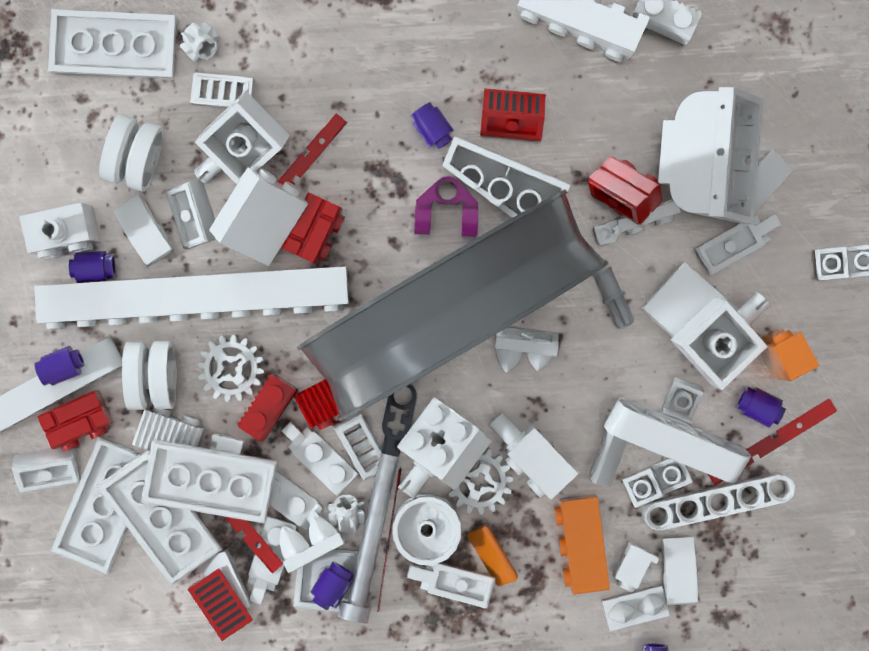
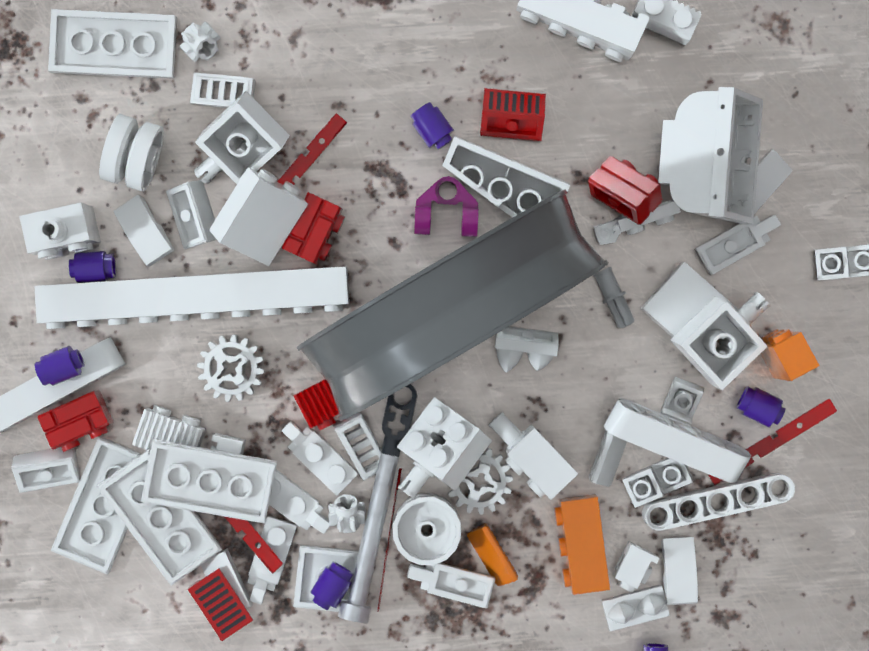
(149, 375): white wheel -> none
(267, 407): red brick -> none
(297, 550): white tile -> none

